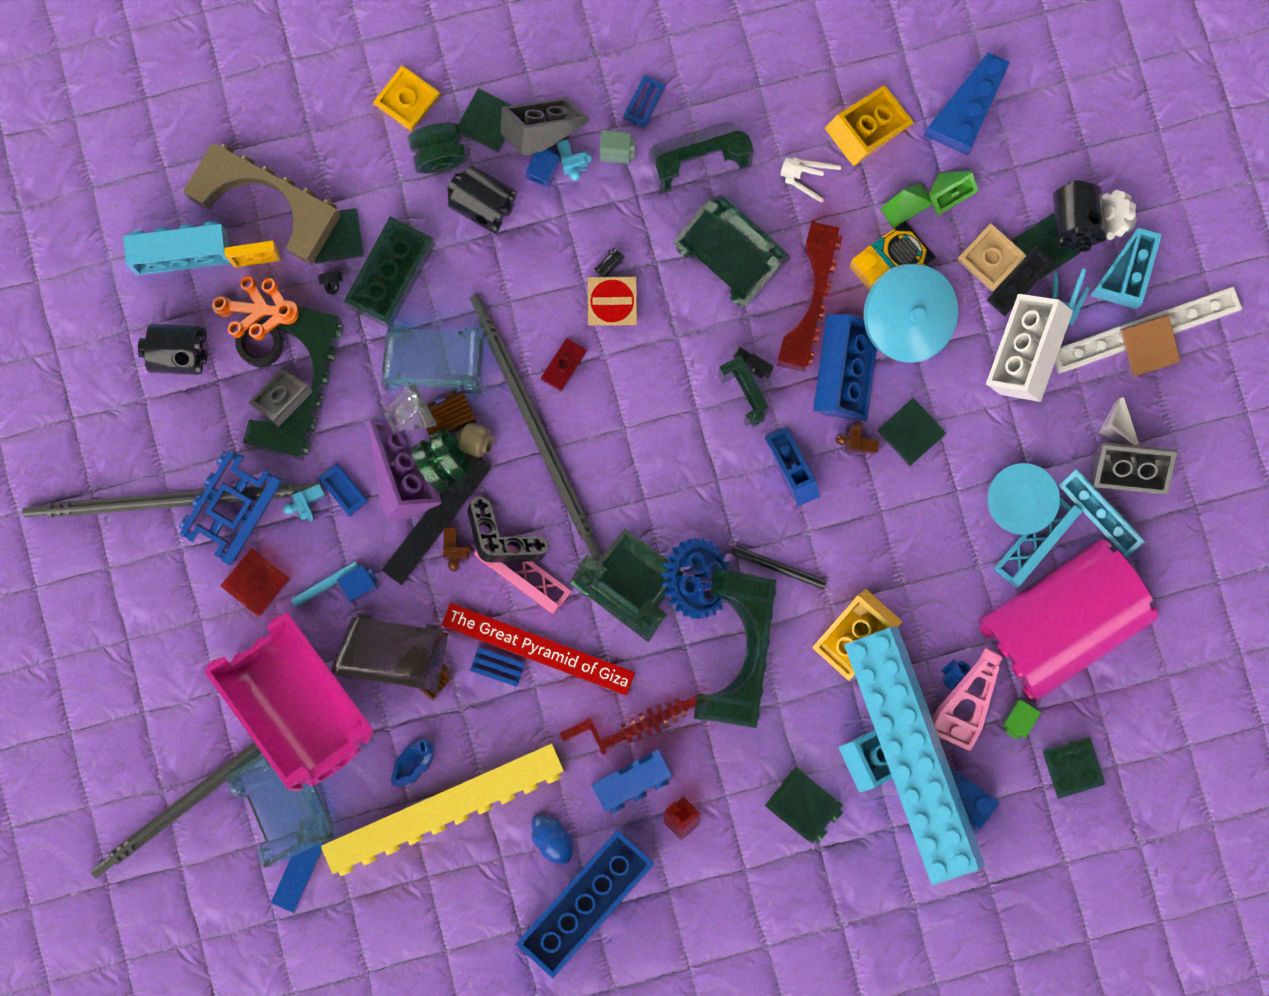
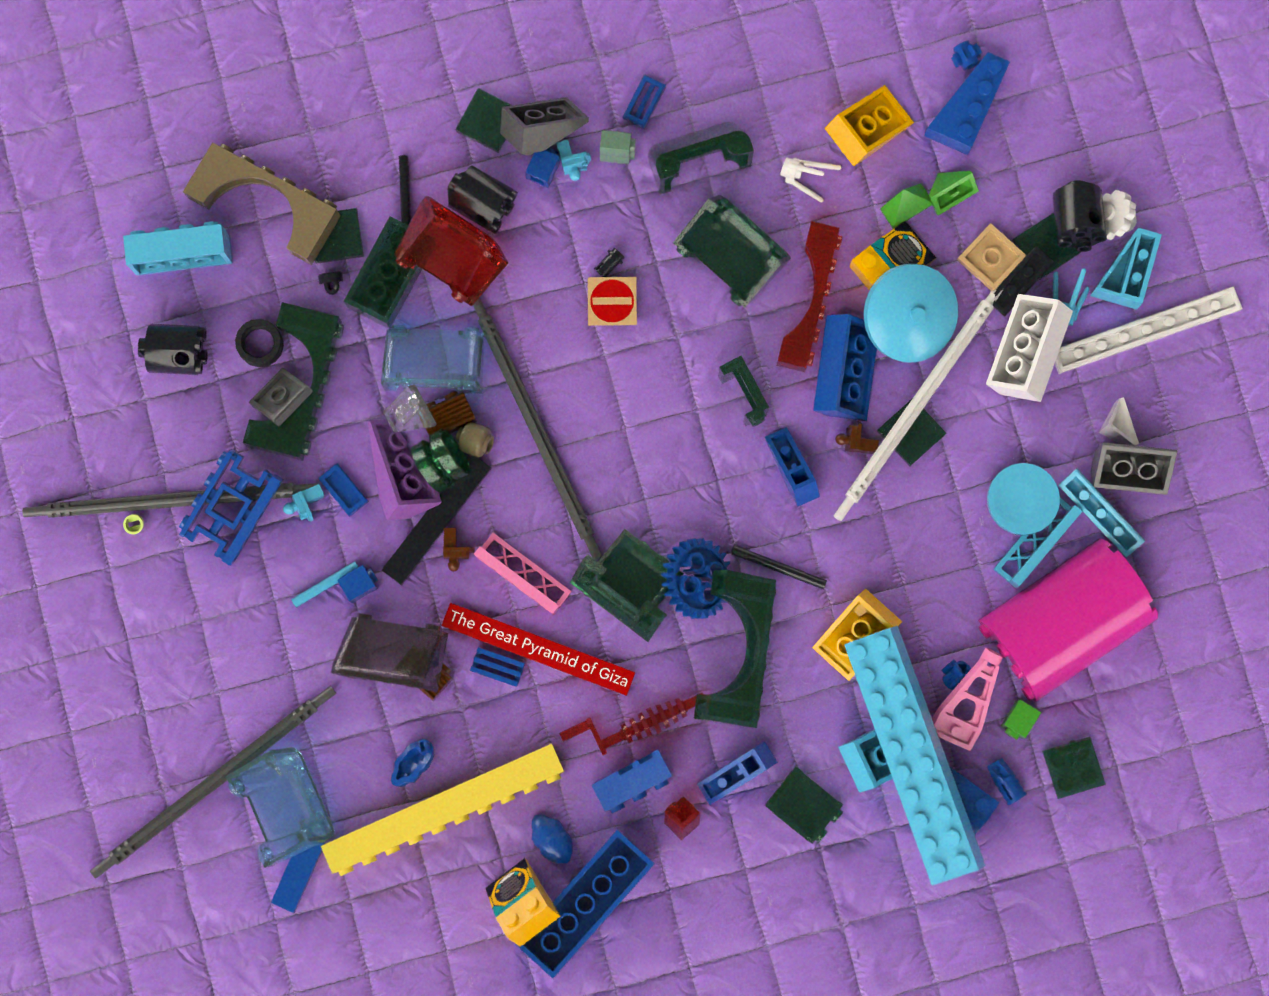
(136, 528): none -> yellowish green hinge
(252, 254): yellow tile -> none
(255, 582): clear red plate -> none
(257, 310): orange plant -> none
(291, 705): dark pink cylinder -> none
(404, 189): none -> black bar
(406, 98): yellow tile -> none
(437, 148): clear green wheel -> none
(451, 251): none -> clear red windscreen
(497, 543): black beam -> none
(521, 903): none -> yellow slope
(563, 364): dark red plate -> none
(737, 773): none -> blue slope
(757, 365): black plate -> none
(917, 404): none -> white axle
(966, 55): none -> blue gear
(1006, 781): none -> blue hinge
(1150, 345): medium nougat tile -> none

